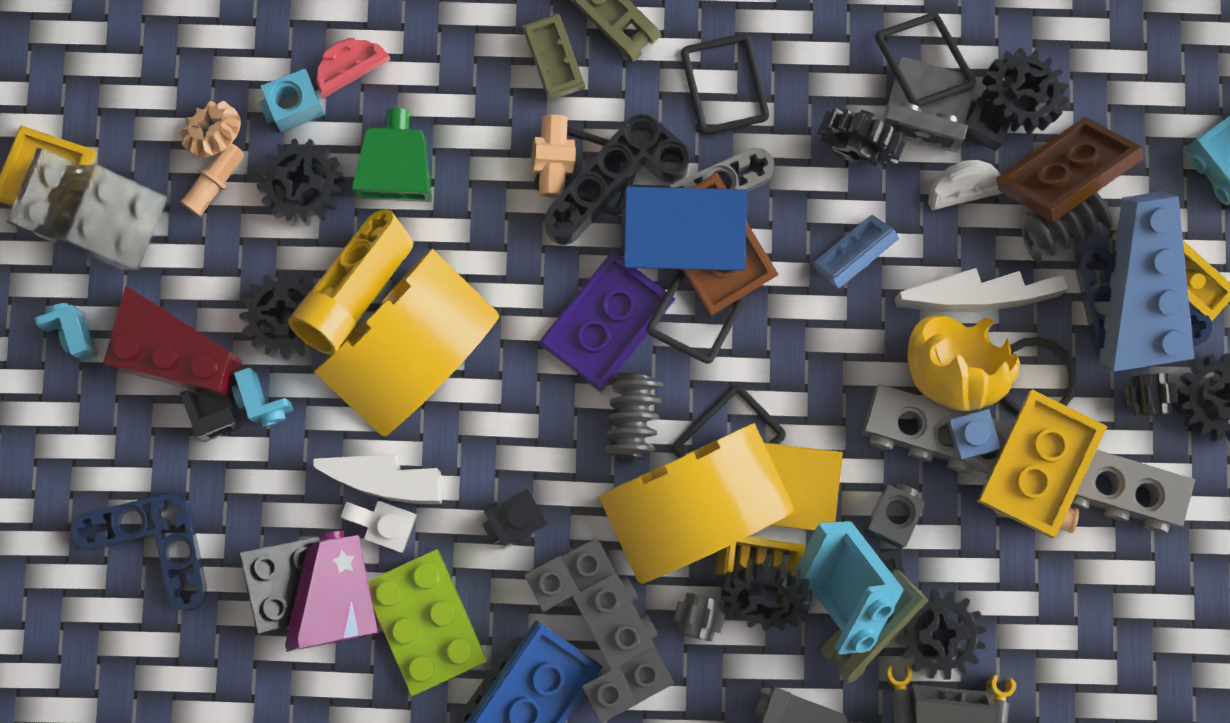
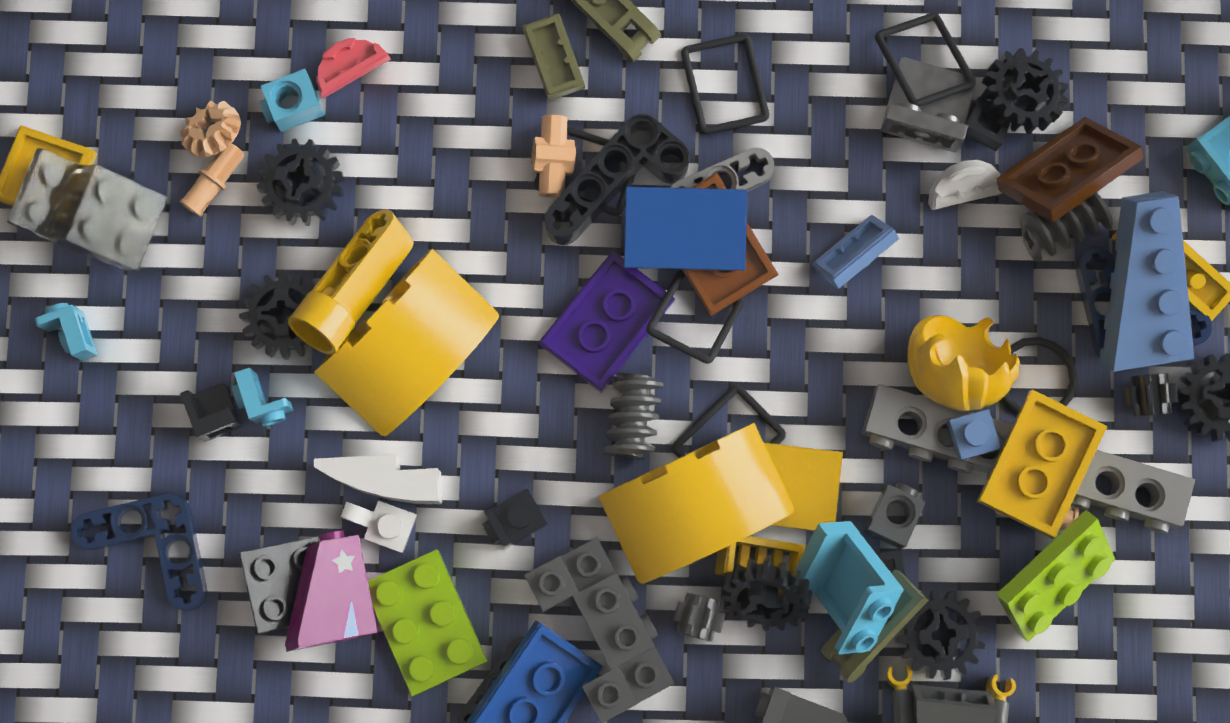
(165, 349): dark red wedge -> none
(393, 162): green torso -> none
(861, 137): black gear -> none
(967, 294): white slope -> none
(1056, 576): none -> lime plate

